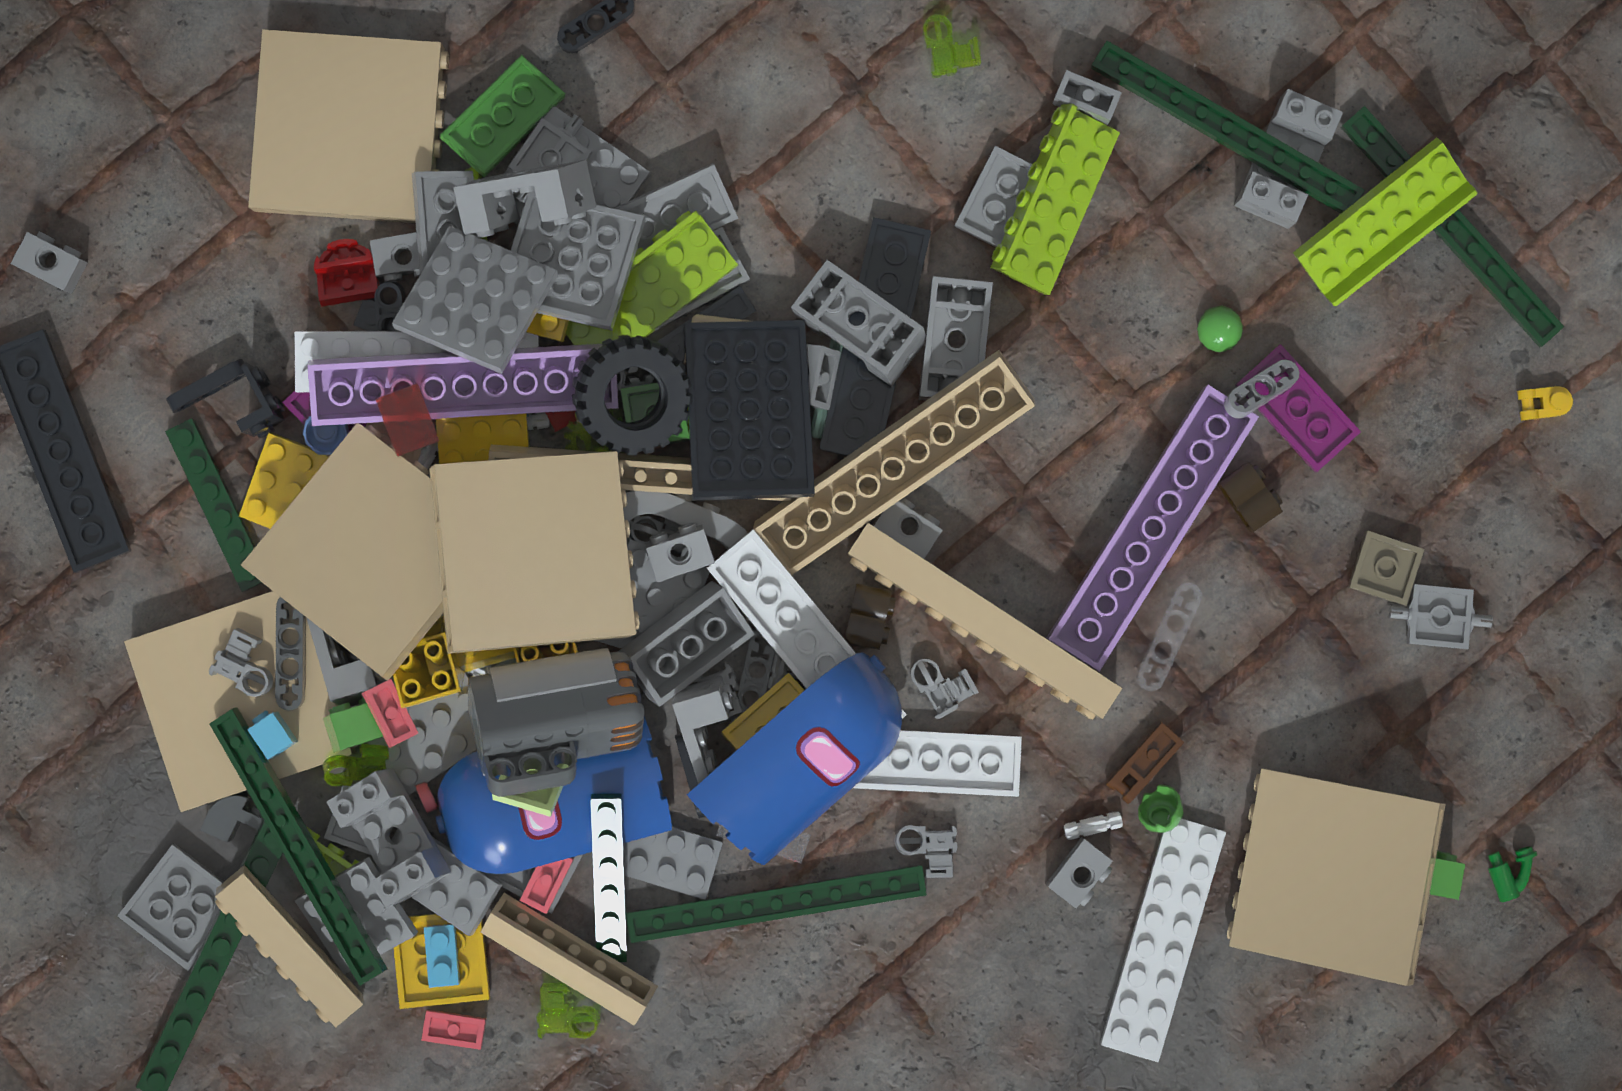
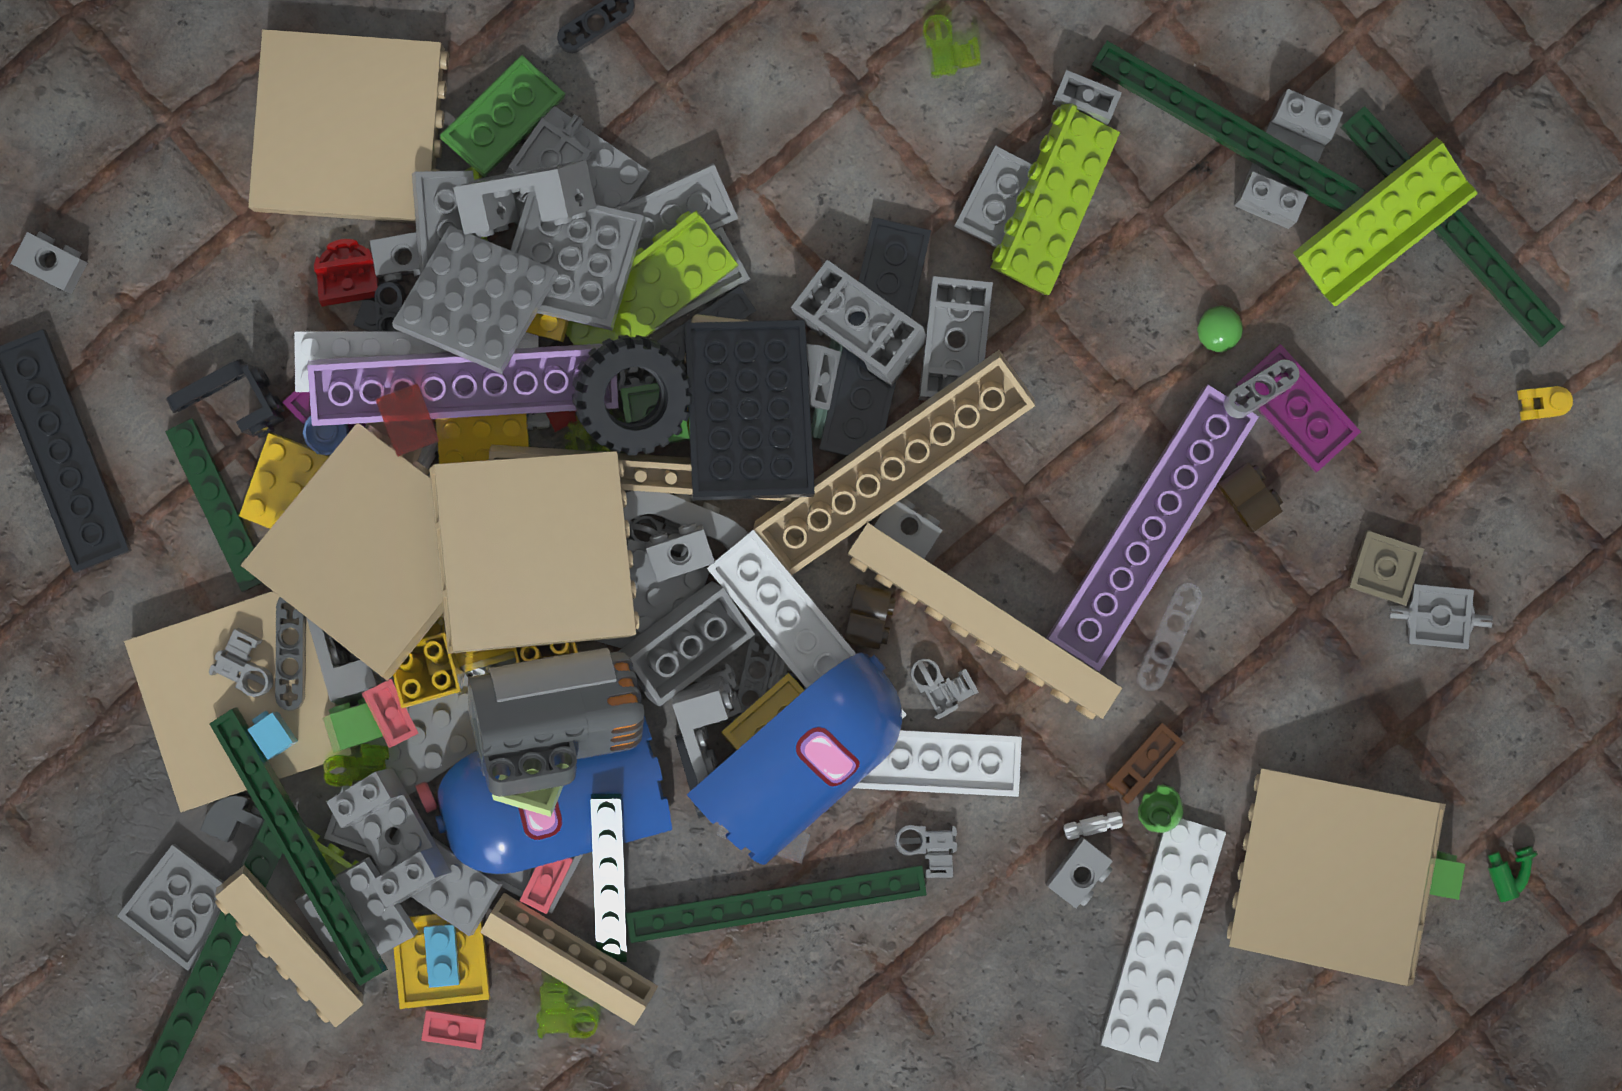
(674, 861): light grey plate -> none

